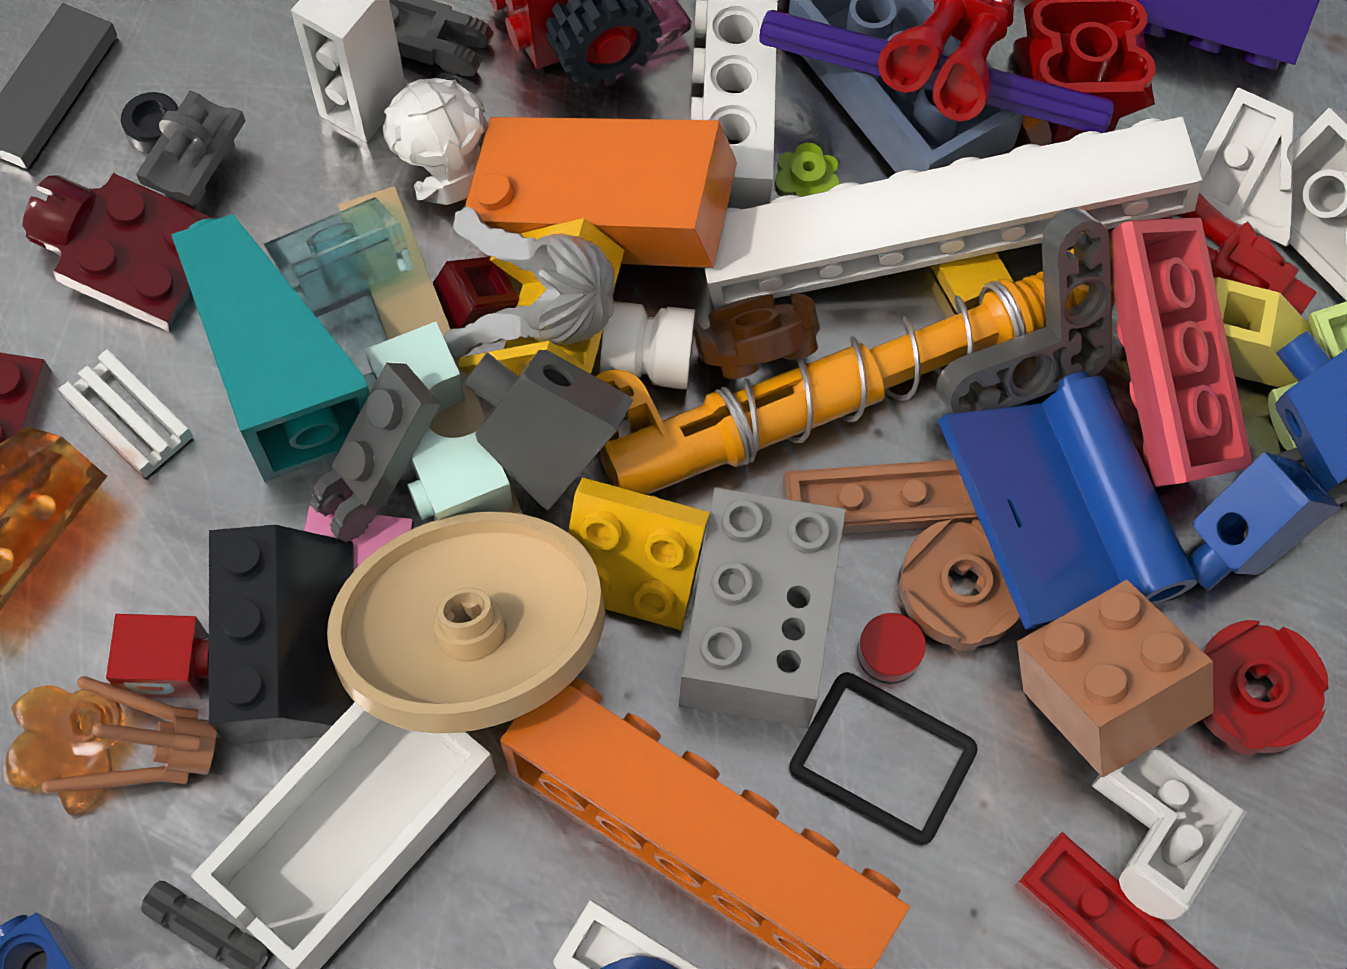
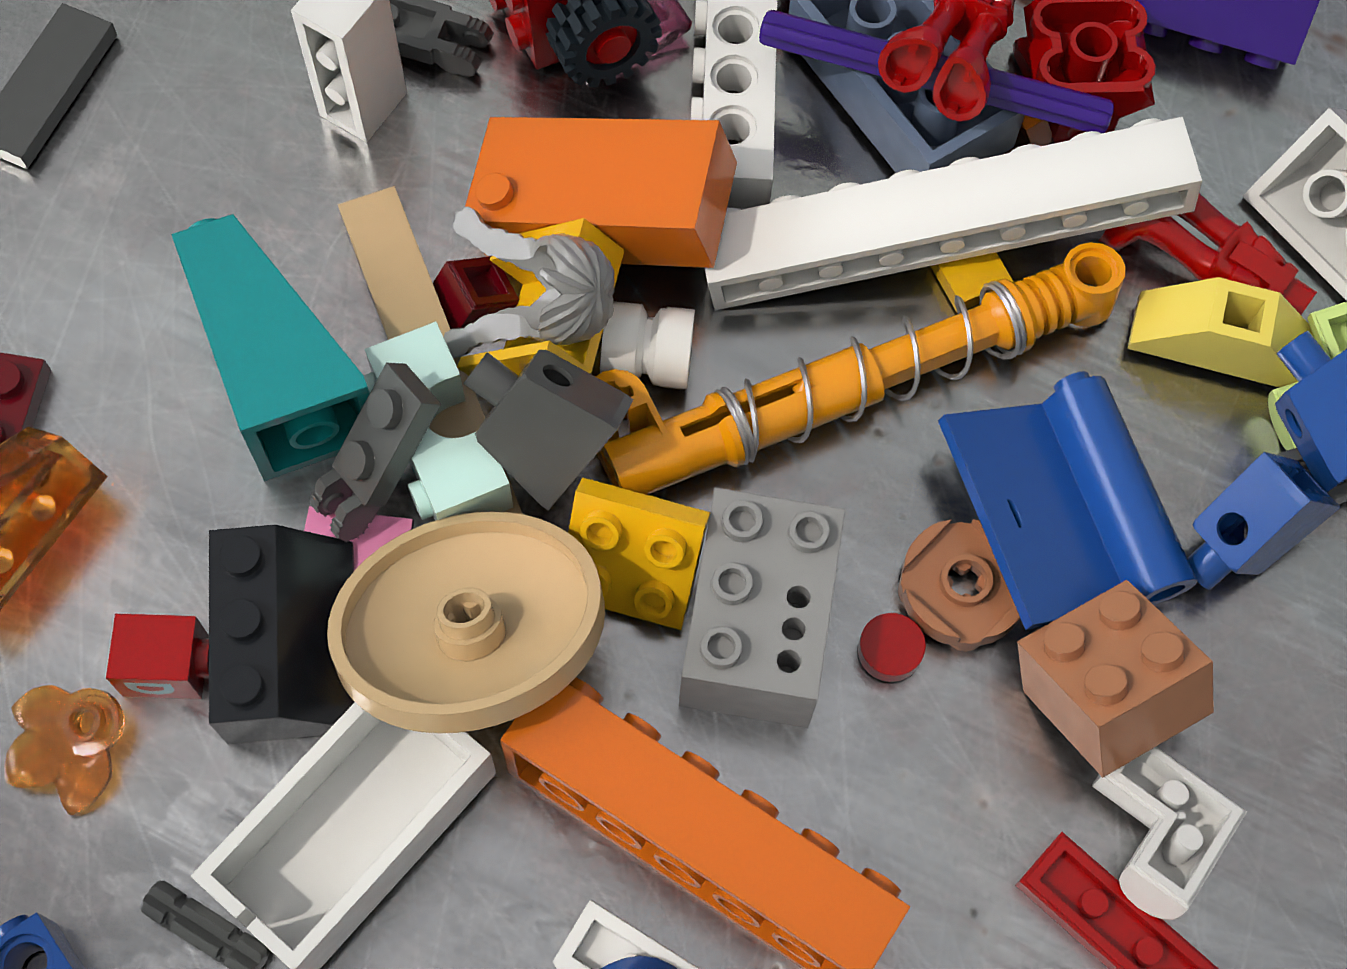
(94, 380): white tile -> none
(115, 244): dark red plate -> none
(142, 118): black tile -> none
(182, 745): nougat plant -> none
(190, 148): dark grey hips -> none
(343, 256): clear light blue slope -> none
(438, 128): white helmet -> none
(756, 333): reddish brown plate -> none
(795, 179): lime plant -> none
(858, 803): black piece -> none
(886, 494): nougat tile -> none
(1057, 345): dark grey beam -> none
(1176, 351): coral slope -> none
(1251, 166): white wing -> none
(1297, 692): red plate -> none

